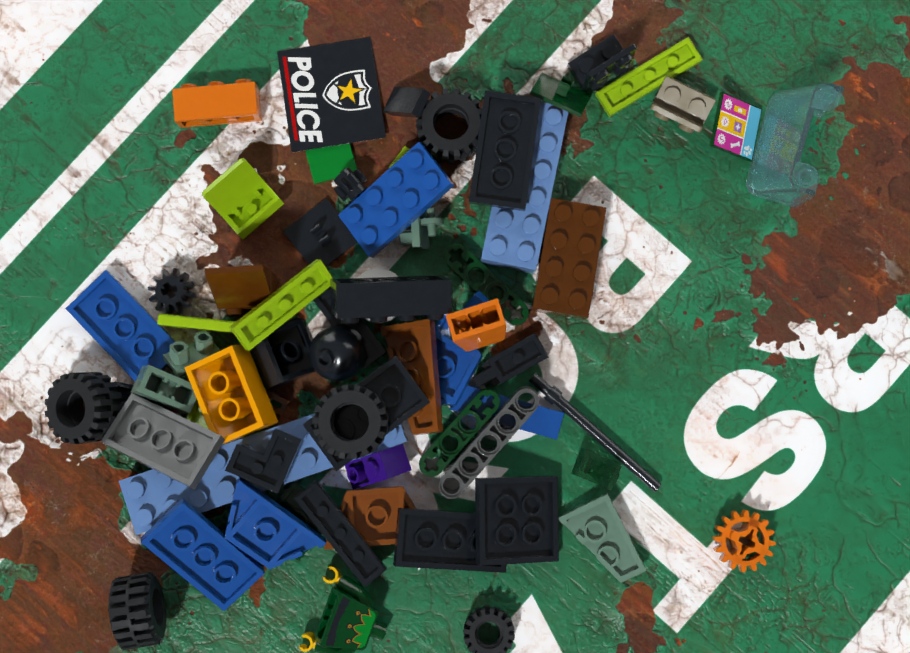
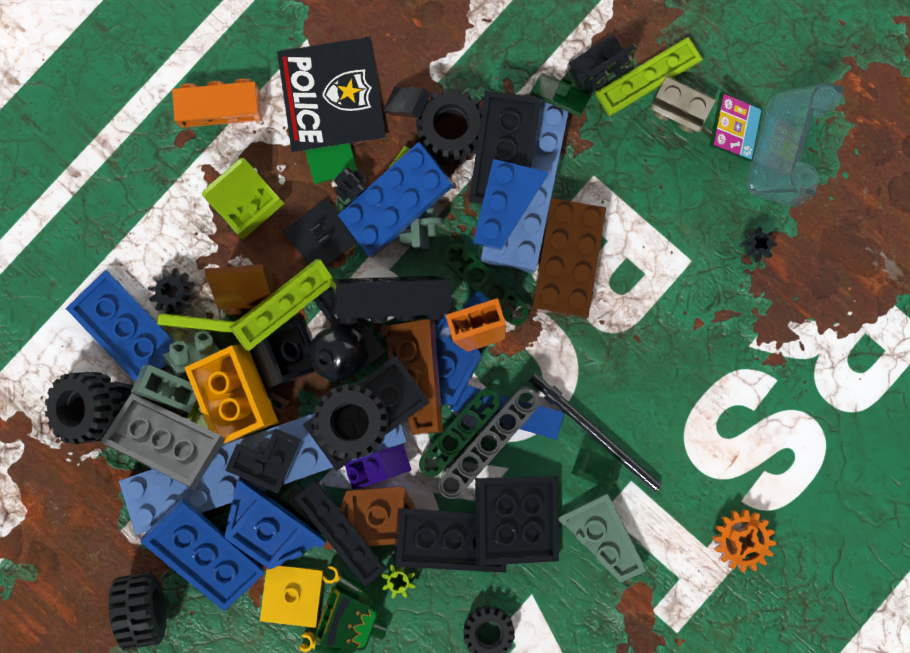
(292, 595): none -> yellow plate
(391, 583): none -> lime gear
(505, 201): none -> blue wing
(512, 361): black hinge -> none
(764, 249): none -> black gear

